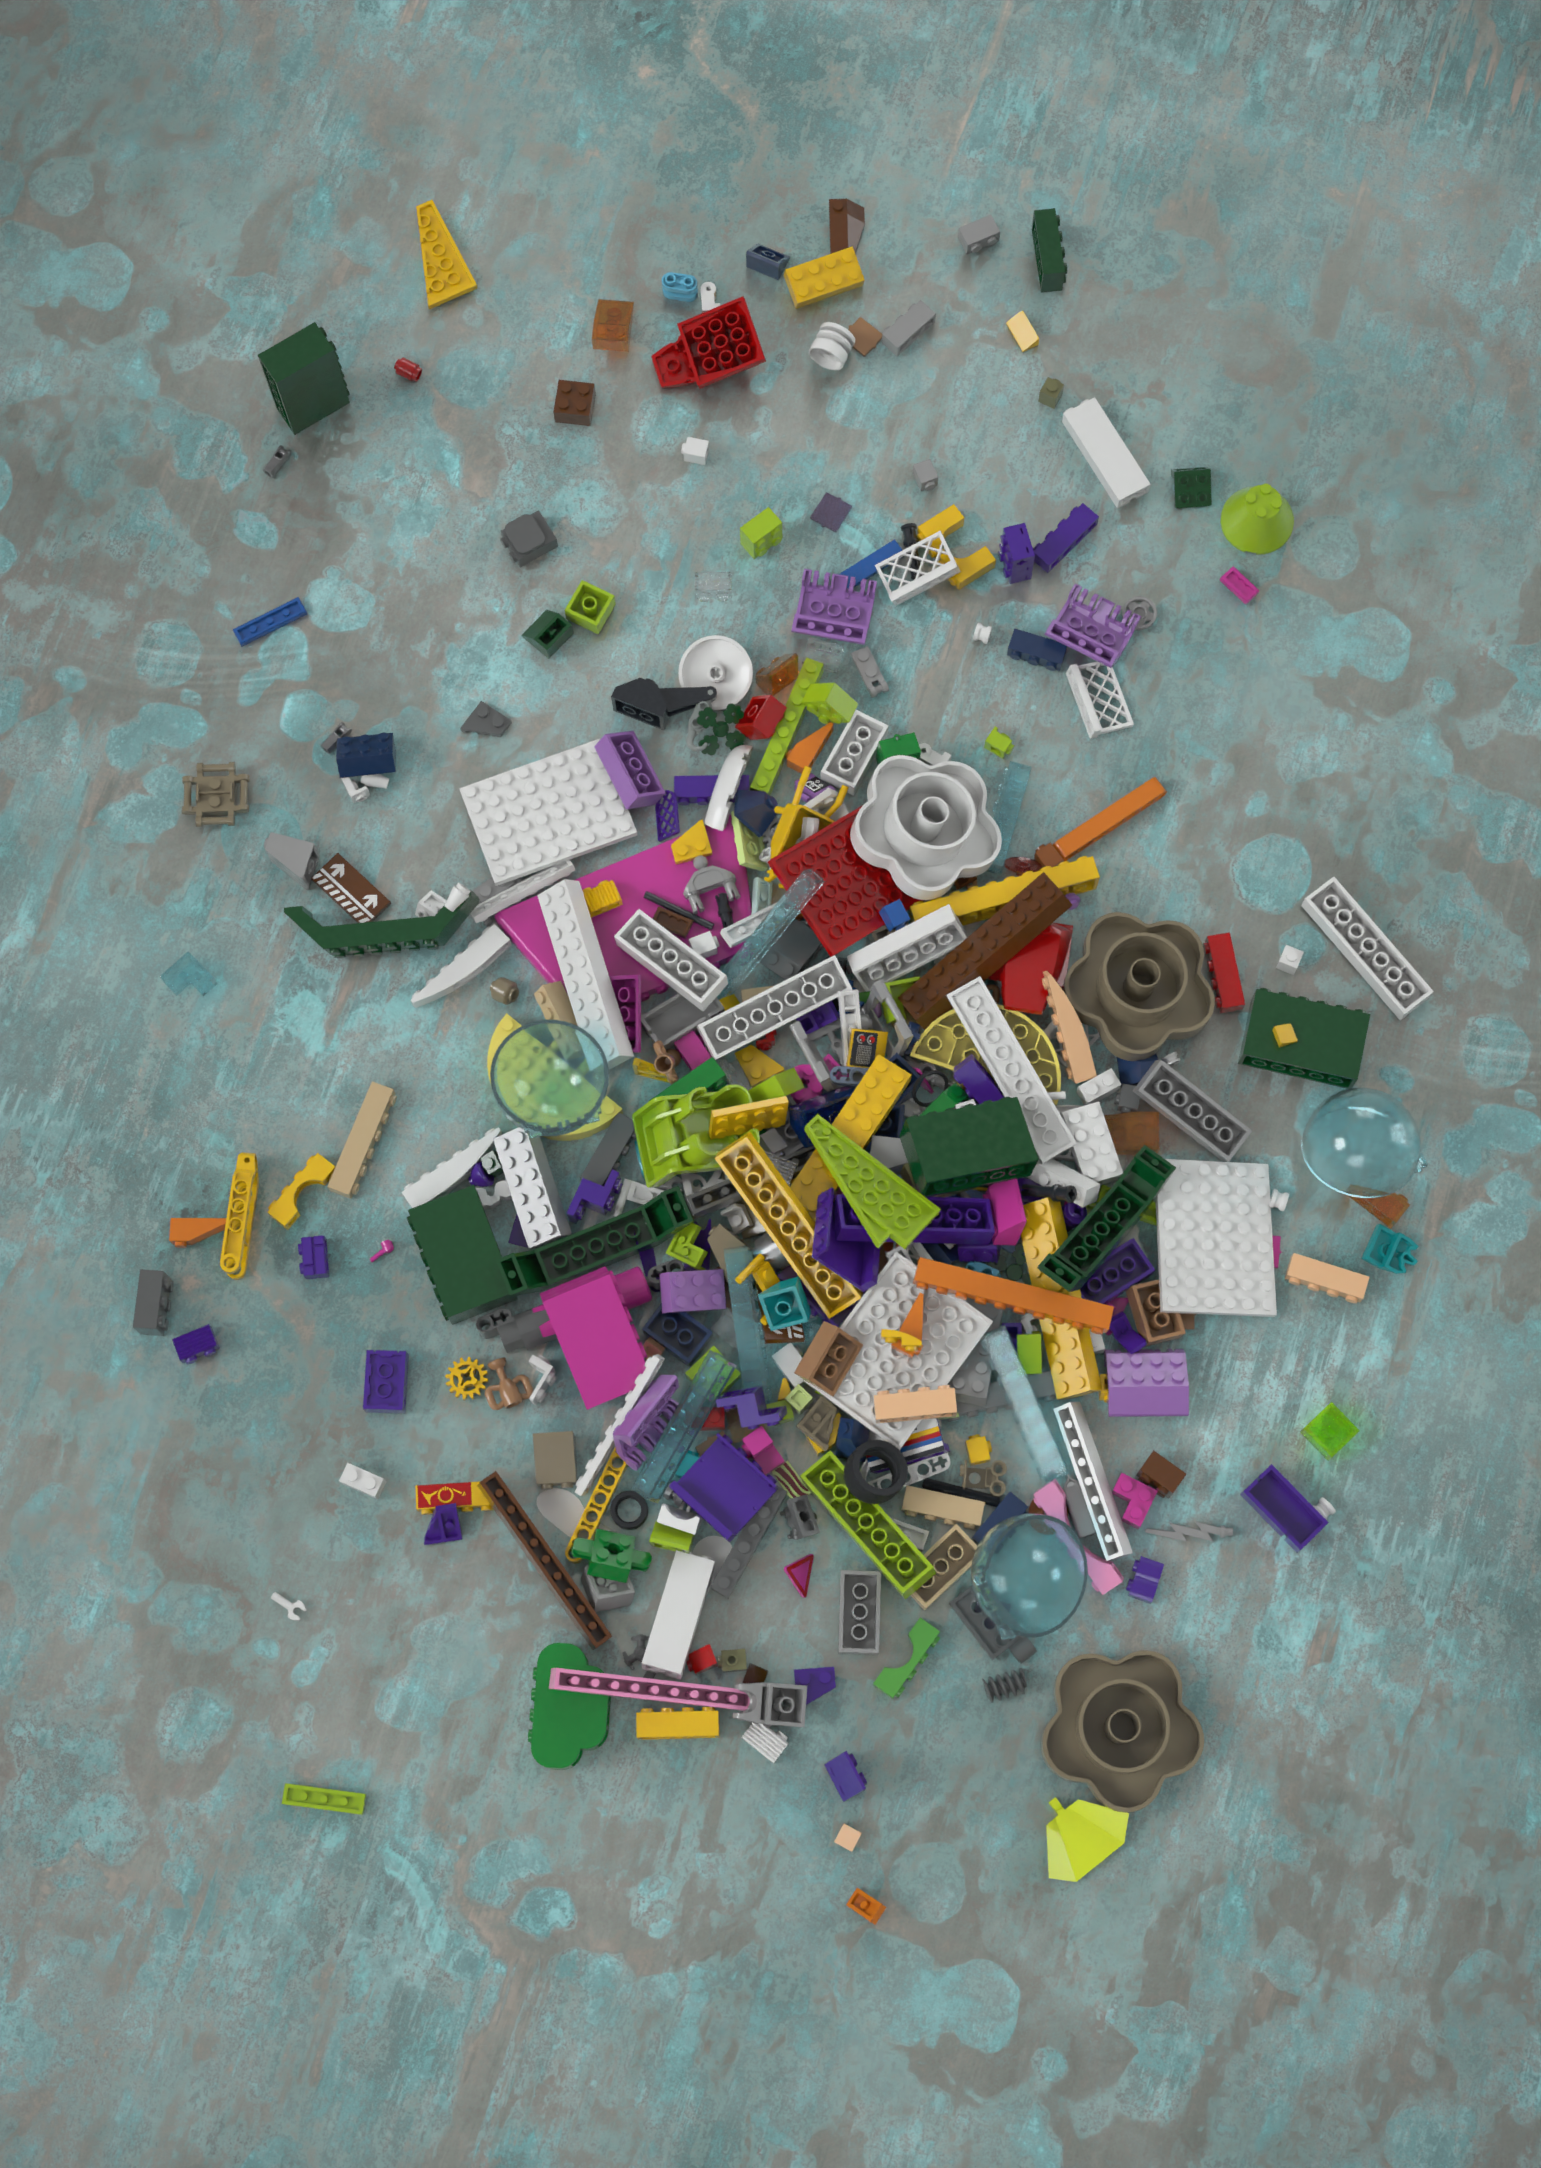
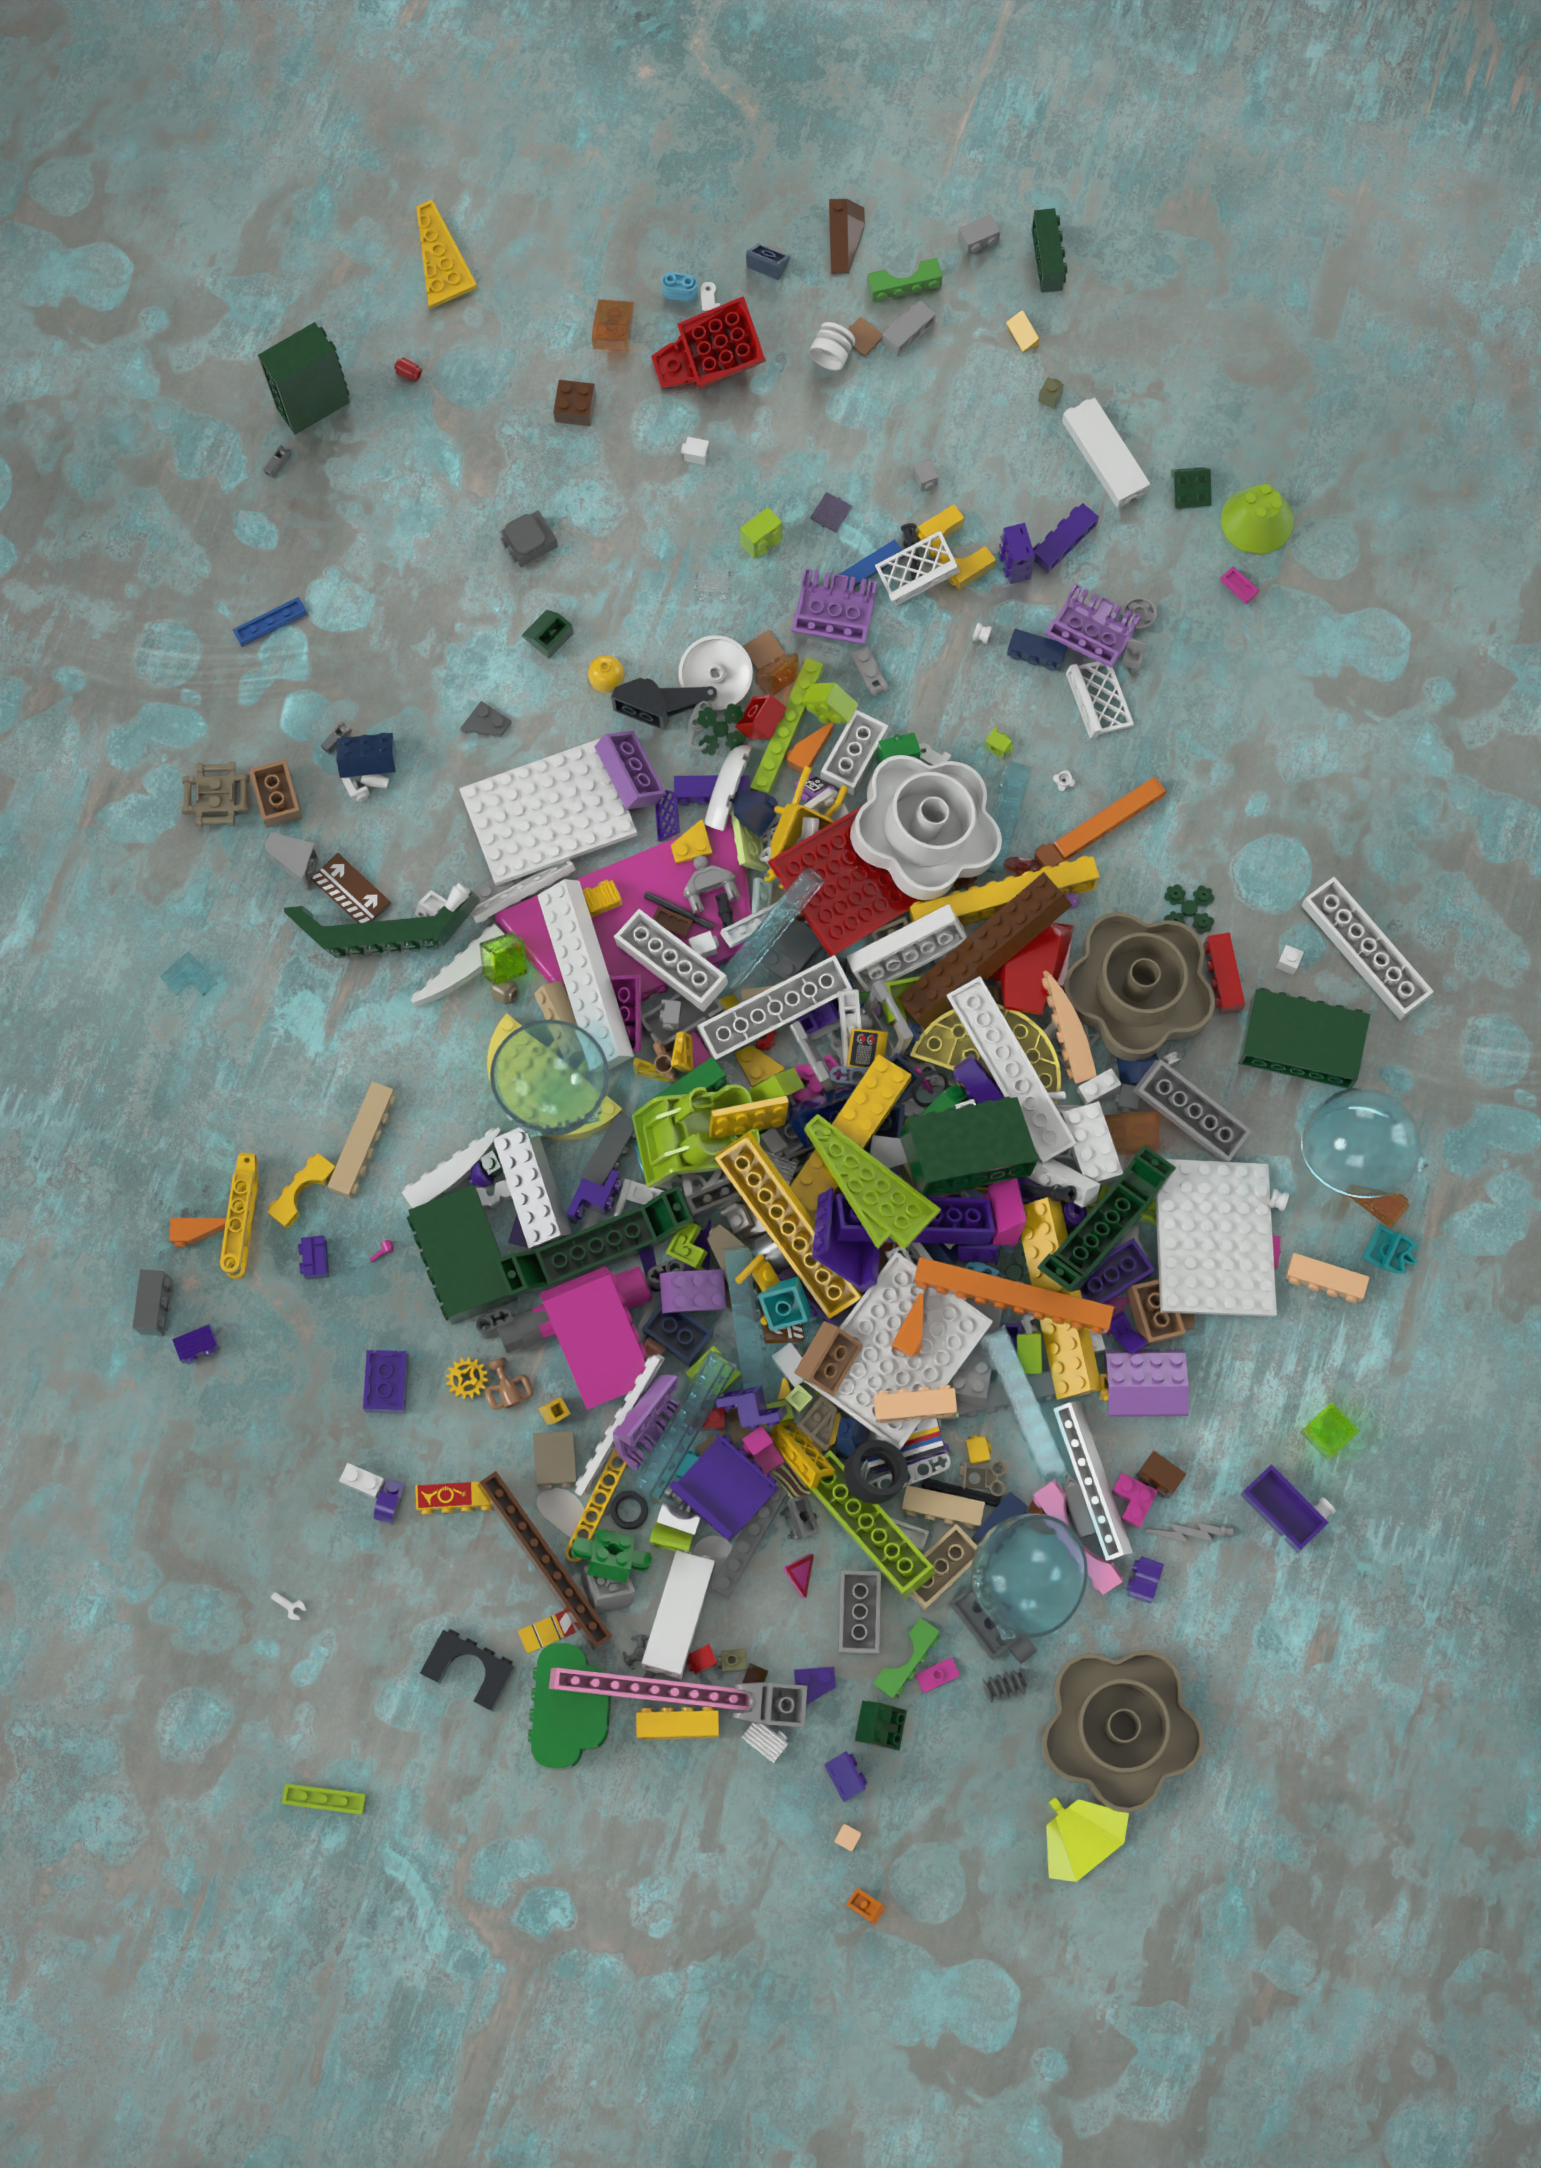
(275, 793): none -> medium nougat brick
(388, 1501): none -> dark purple brick
(444, 1525): dark purple wing -> none
(450, 1647): none -> black arch
(503, 958): none -> clear neon green brick
(544, 1366): white bracket -> none
(546, 1631): none -> yellow sticker
(554, 1410): none -> yellow brick
(590, 607): lime brick -> none
(605, 673): none -> yellow cylinder
(670, 1014): none -> light grey brick
(683, 1053): none -> yellow wing
(763, 650): none -> medium nougat piece
(795, 1453): none -> yellow fence
(824, 277): yellow brick -> none
(880, 1725): none -> dark green slope
(884, 285): none -> bright green arch
(894, 915): blue brick -> none
(907, 1341): yellow slope -> none
(937, 1675): none -> dark pink plate
(1064, 775): none -> white plate
(1134, 654): none -> light grey bracket
(1189, 907): none -> dark green plant
(1284, 1034): yellow slope -> none

